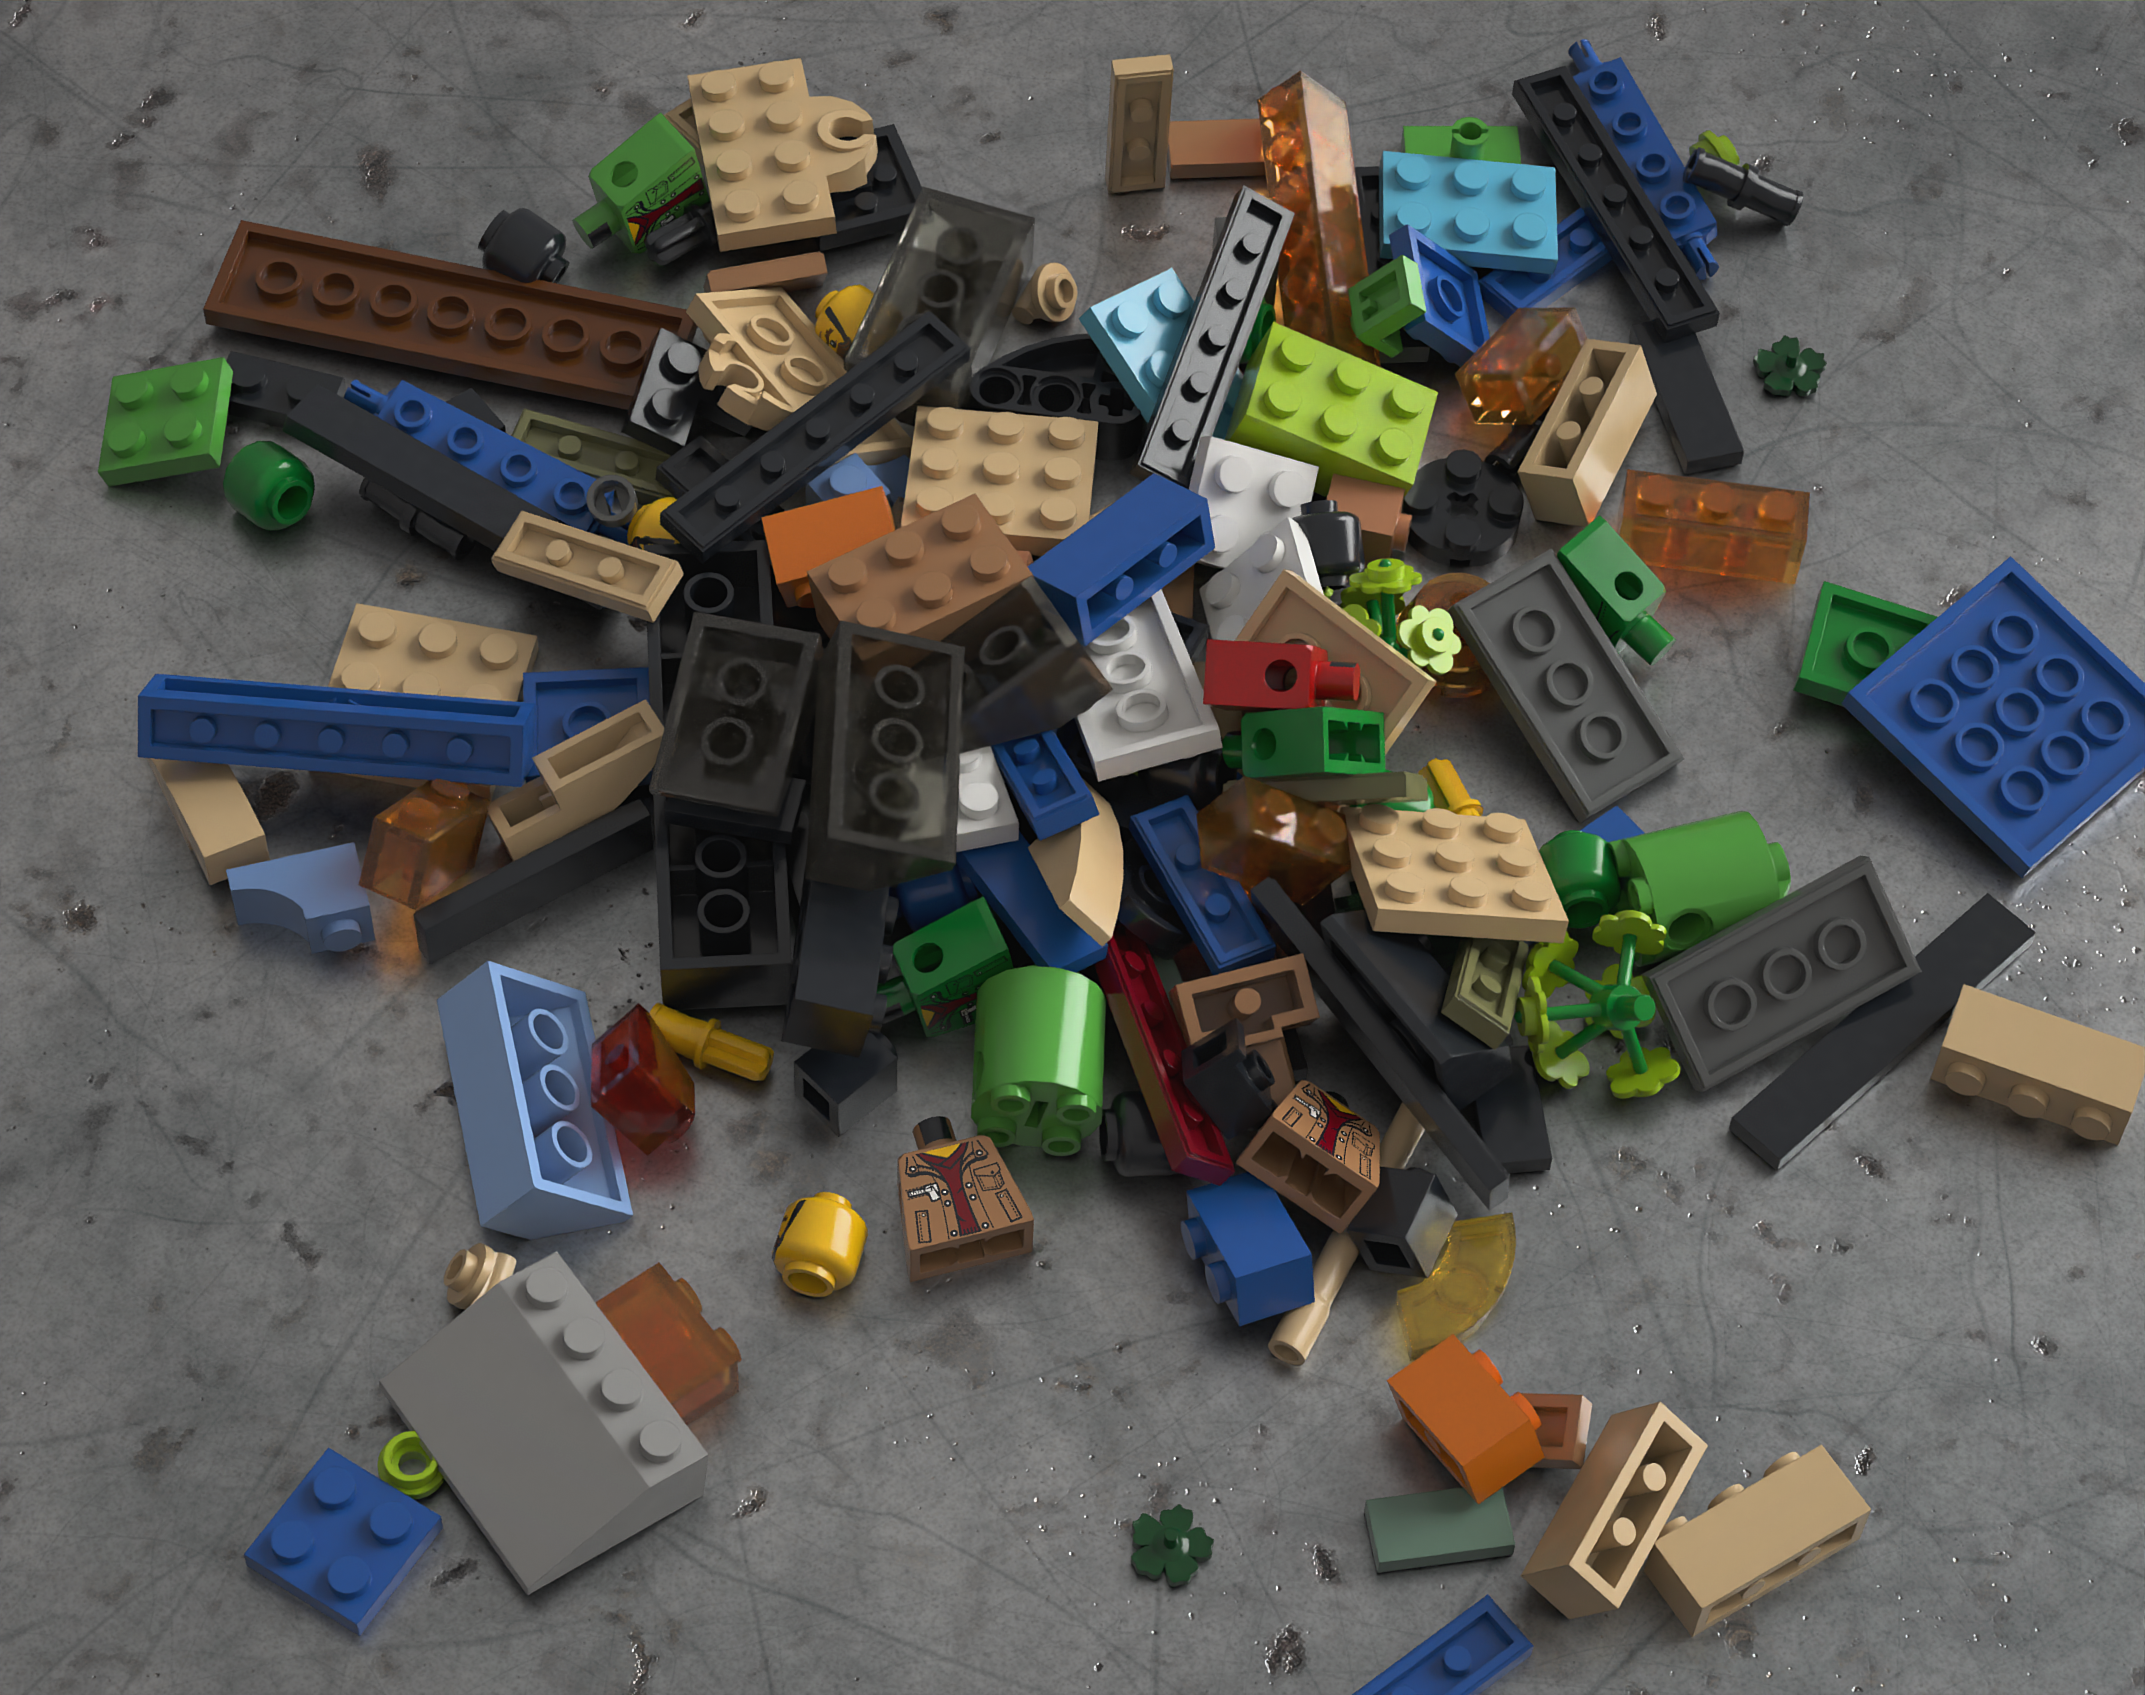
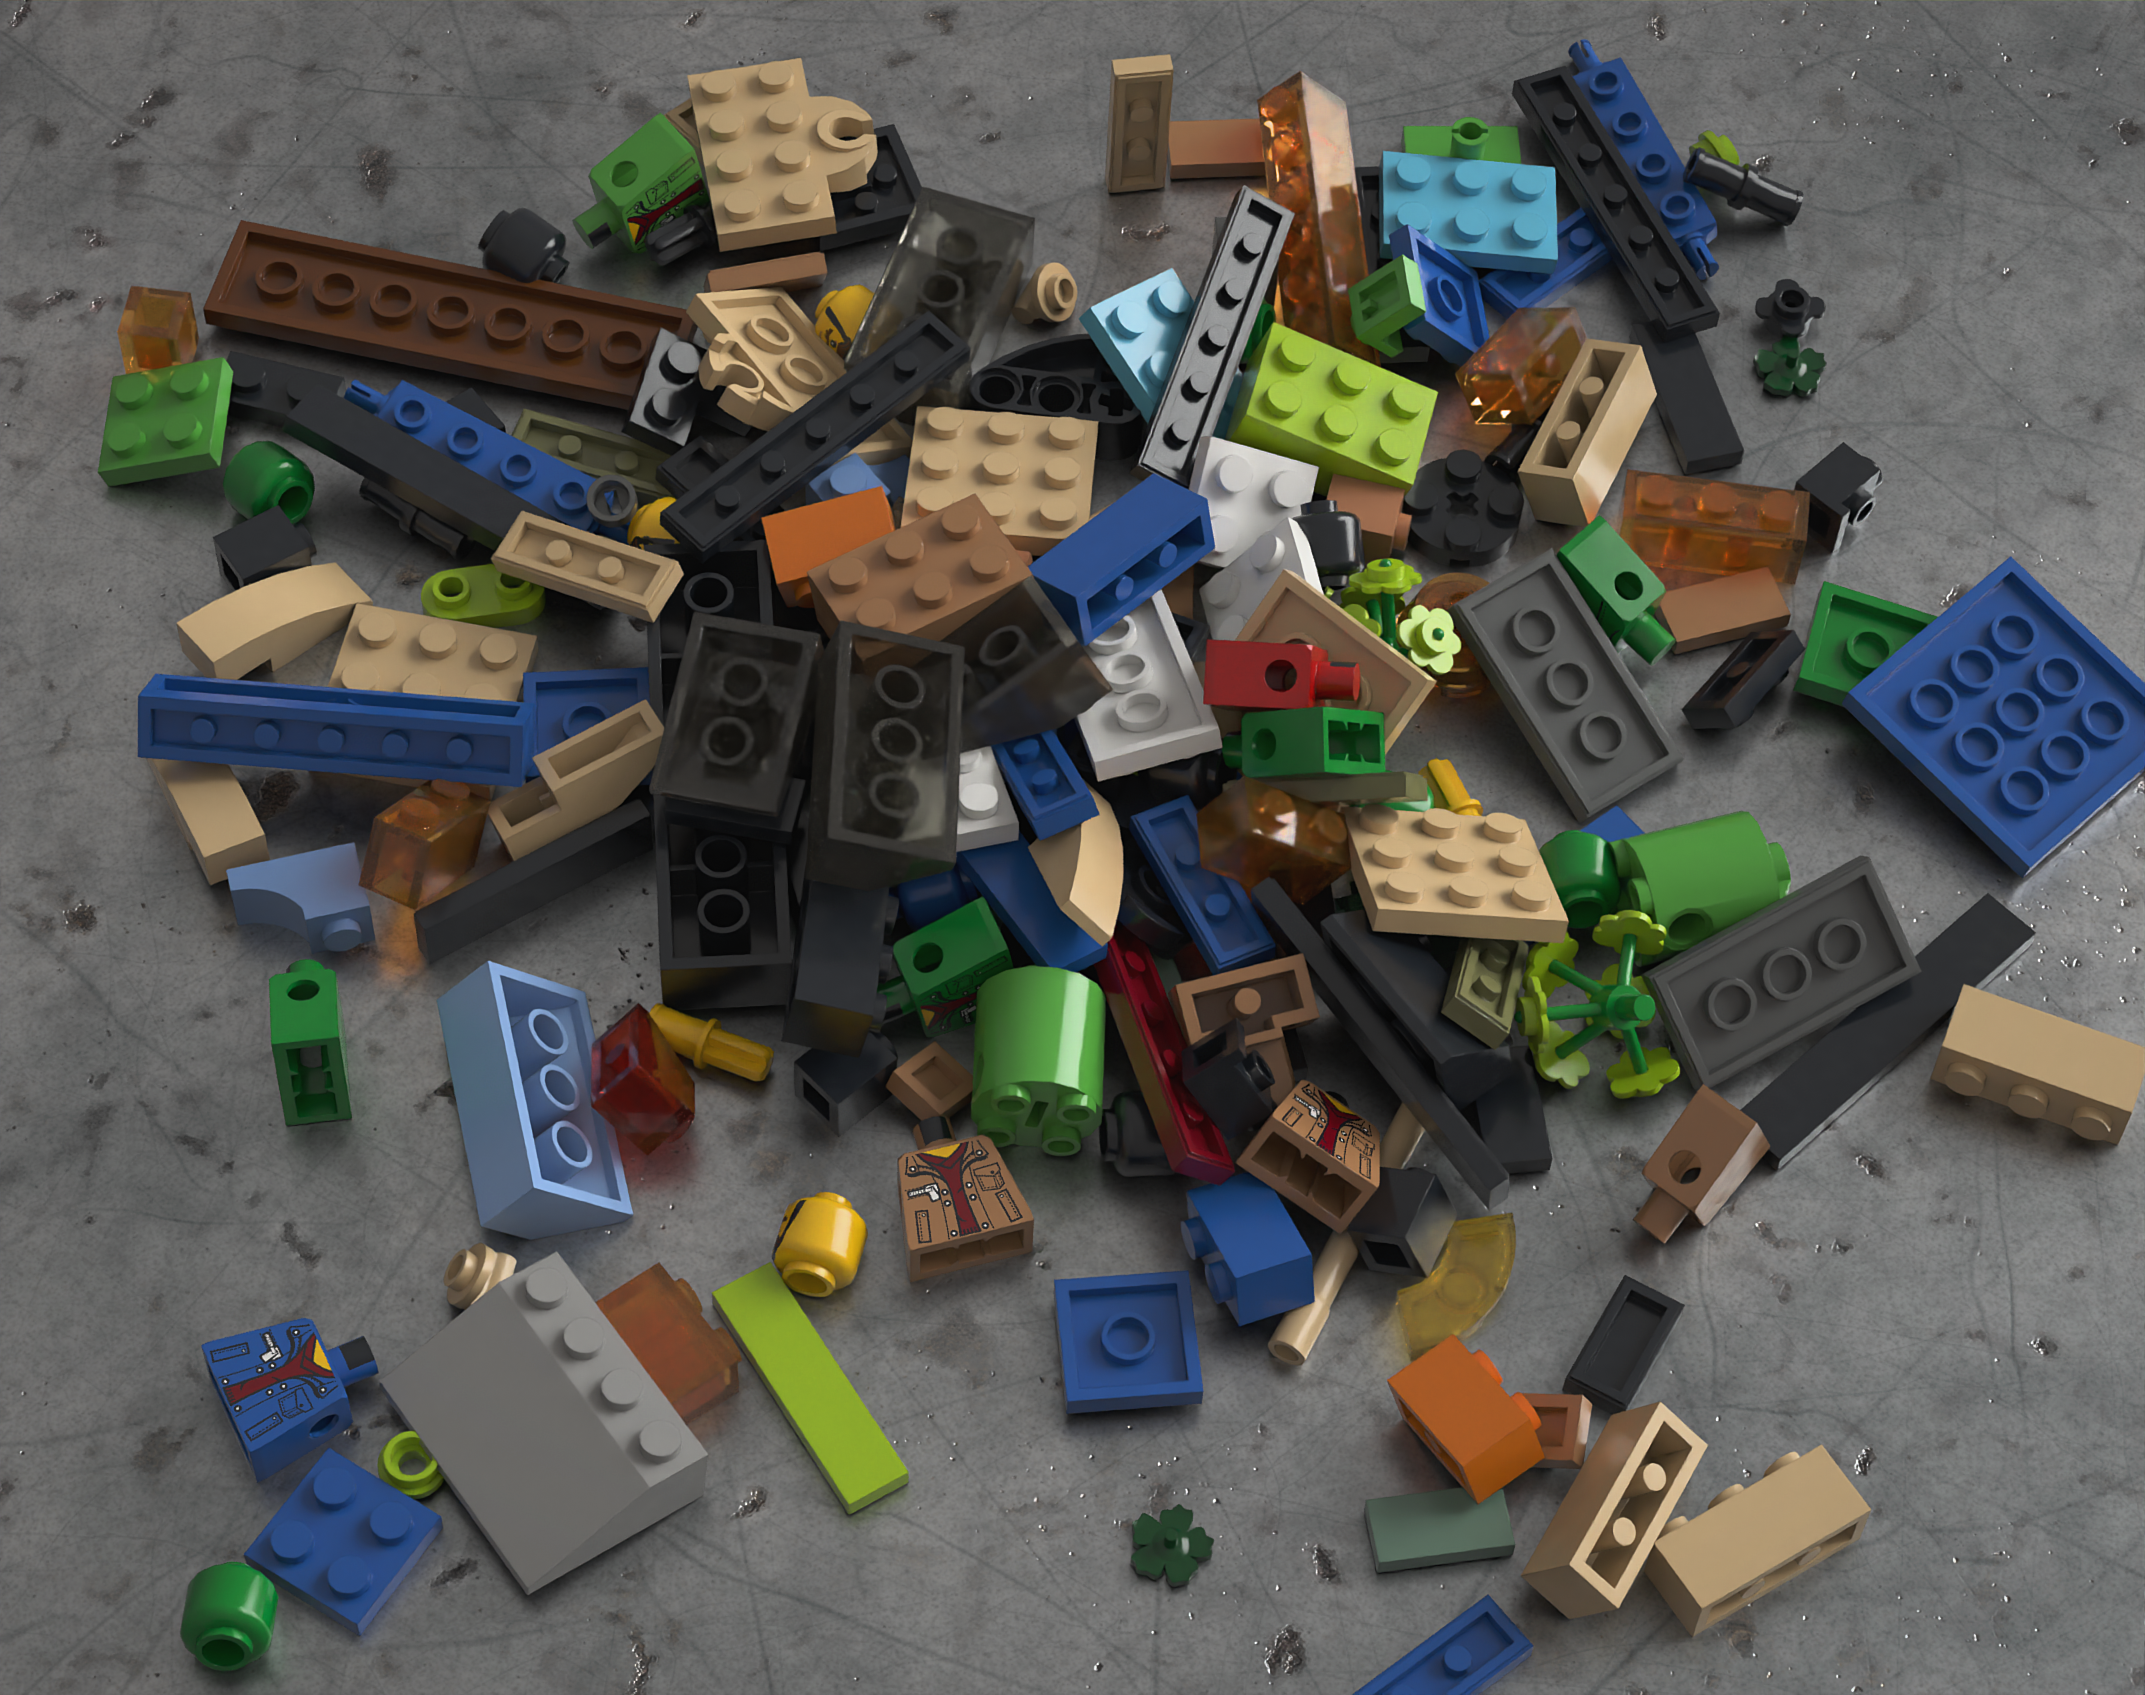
(157, 329): none -> clear orange brick
(229, 1616): none -> green head
(262, 548): none -> black brick
(269, 621): none -> tan slope
(285, 1389): none -> blue torso
(309, 1014): none -> green torso
(482, 597): none -> lime plate
(810, 1388): none -> lime tile
(932, 1083): none -> medium nougat plate
(1127, 1342): none -> blue plate
(1623, 1346): none -> black tile
(1707, 1138): none -> medium nougat torso
(1722, 610): none -> medium nougat tile
(1743, 680): none -> black plate
(1789, 309): none -> black plate
(1839, 494): none -> black brick

